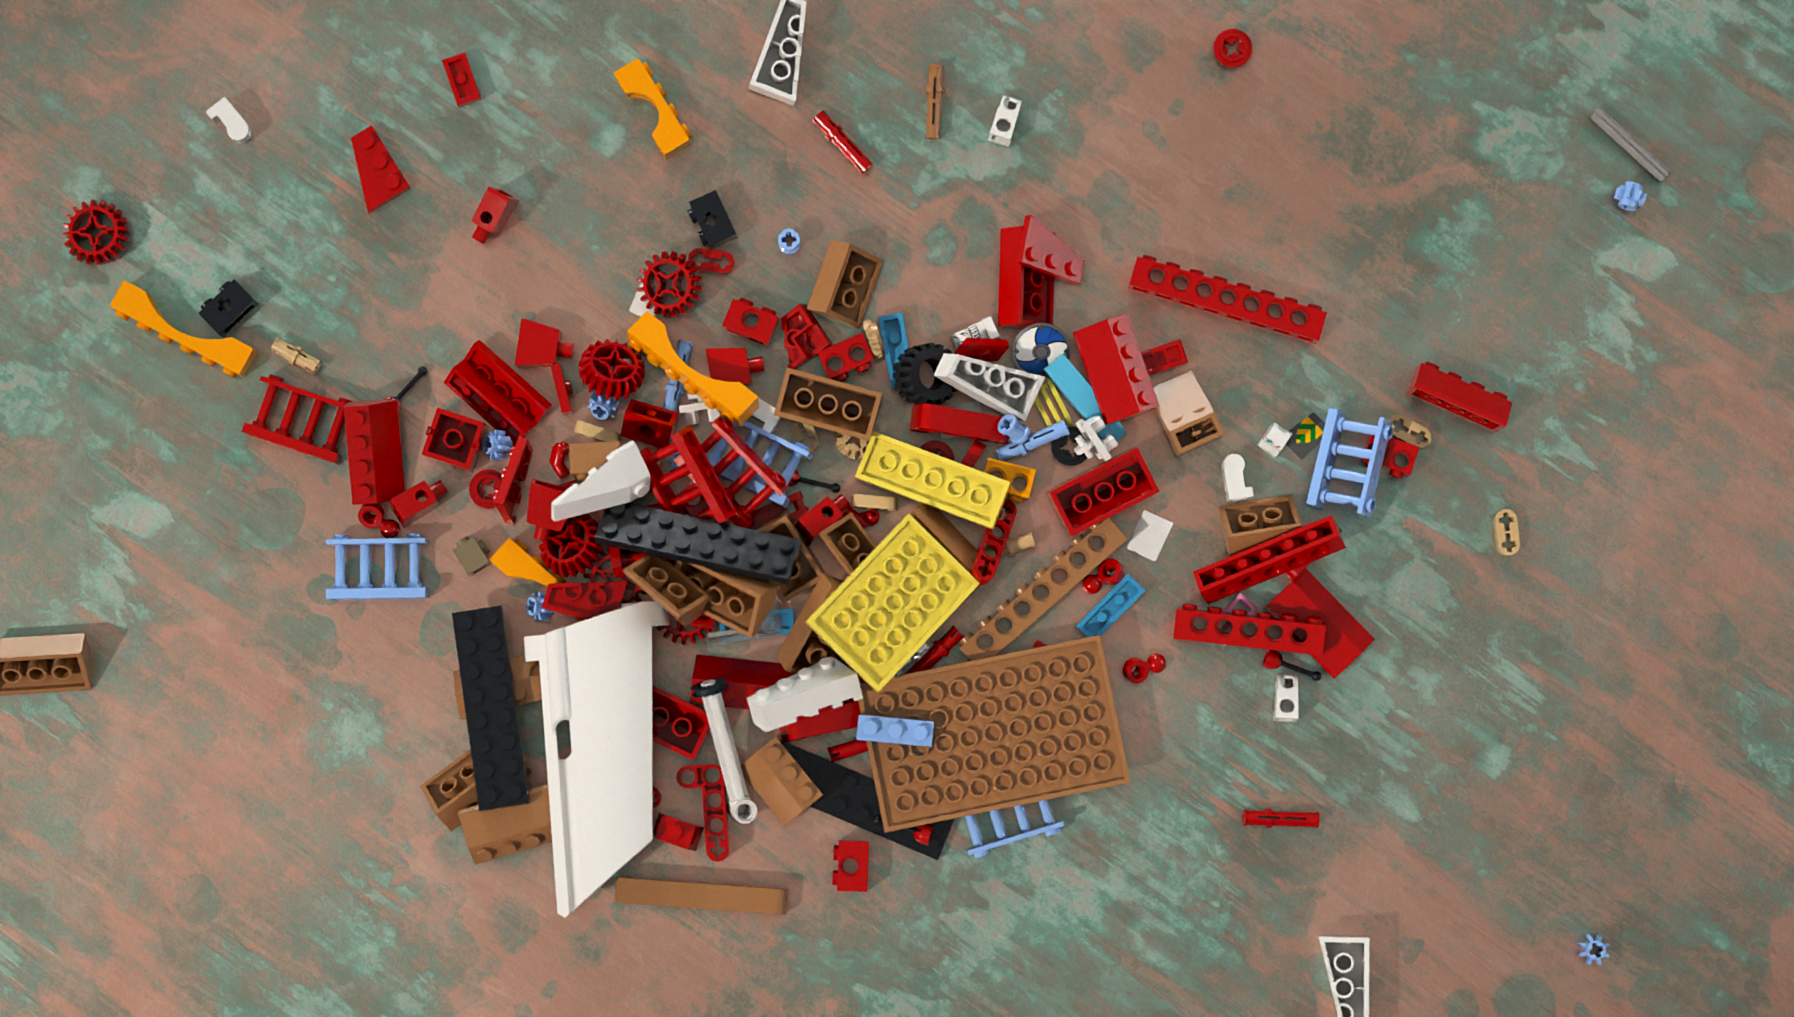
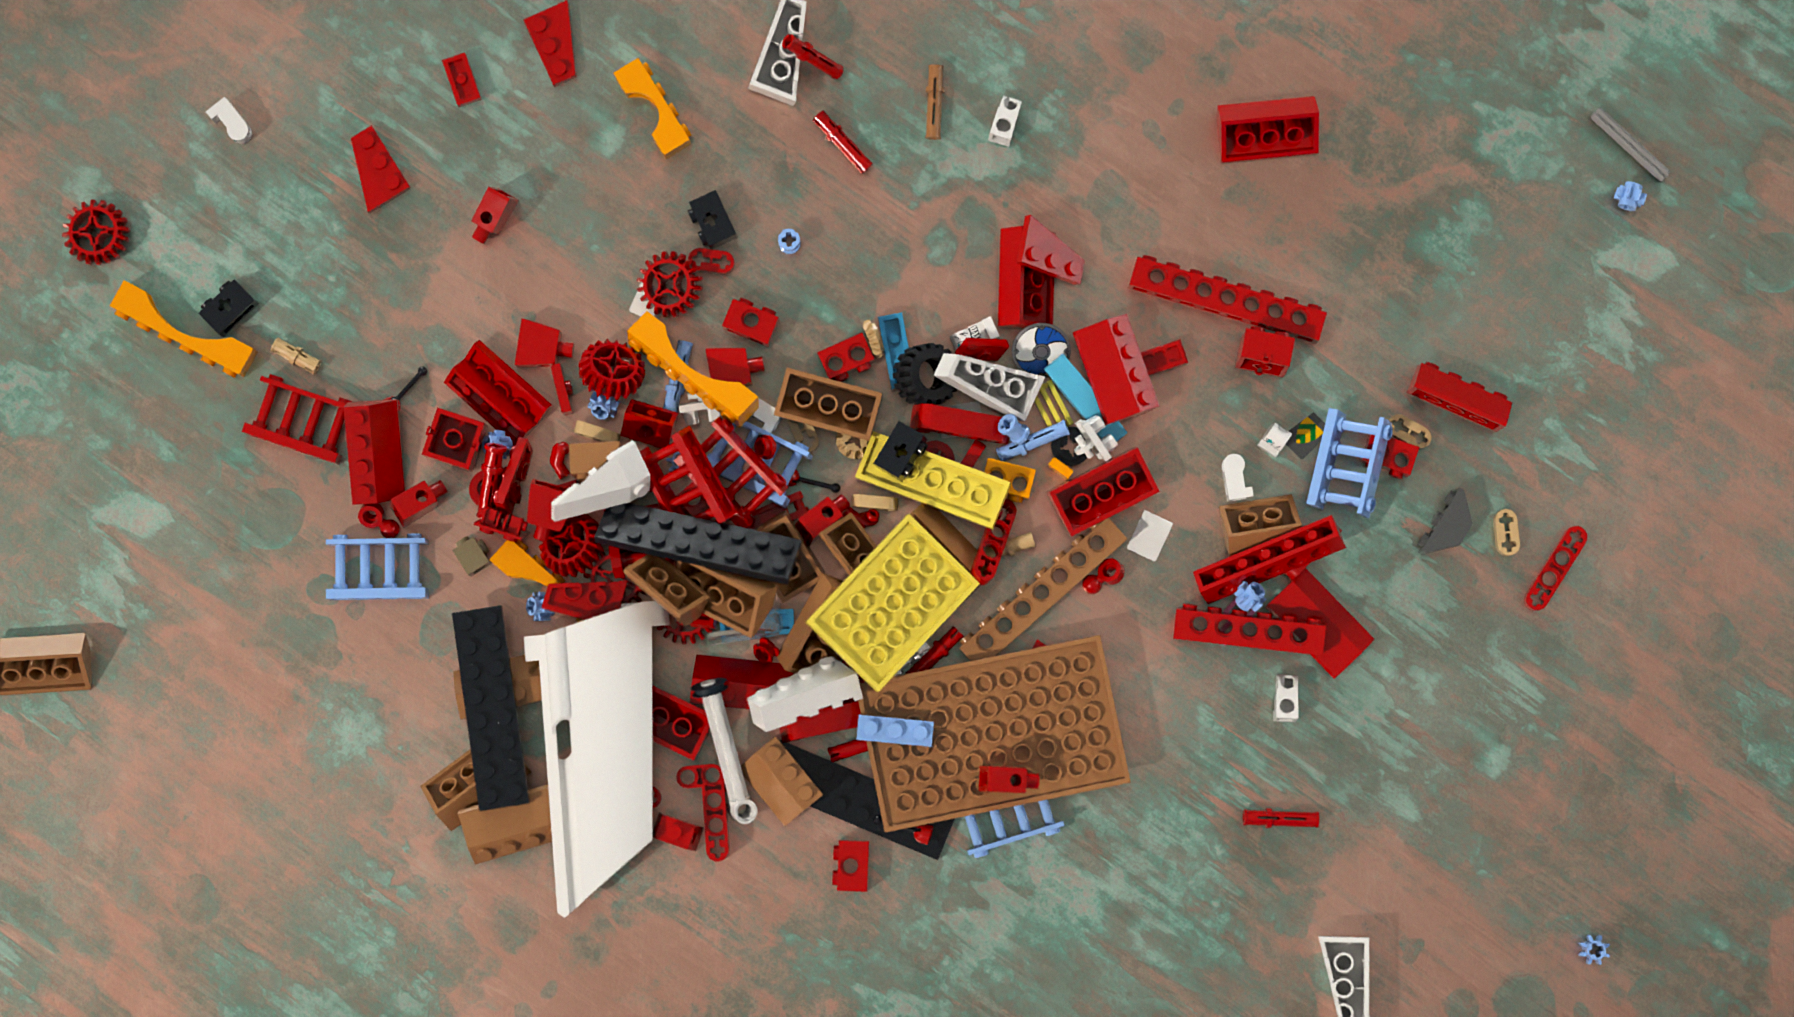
(488, 524): none -> red hinge
(492, 469): none -> red pin
(553, 41): none -> red wing
(701, 895): medium nougat beam -> none
(765, 447): none -> red plate
(765, 650): none -> red plate
(803, 336): red slope -> none
(805, 52): none -> red pin
(845, 284): medium nougat slope -> none
(901, 439): none -> black brick
(998, 779): none -> red torso
(1060, 468): none -> light orange tile
(1110, 607): dark azure plate -> none
(1155, 663): red plate -> none
(1186, 414): slope -> none
(1230, 37): red gear -> none
(1250, 596): none -> light blue gear
(1265, 351): none -> red brick
(1268, 129): none -> red slope
(1274, 660): hinge -> none
(1449, 526): none -> dark grey slope
(1558, 570): none -> red beam

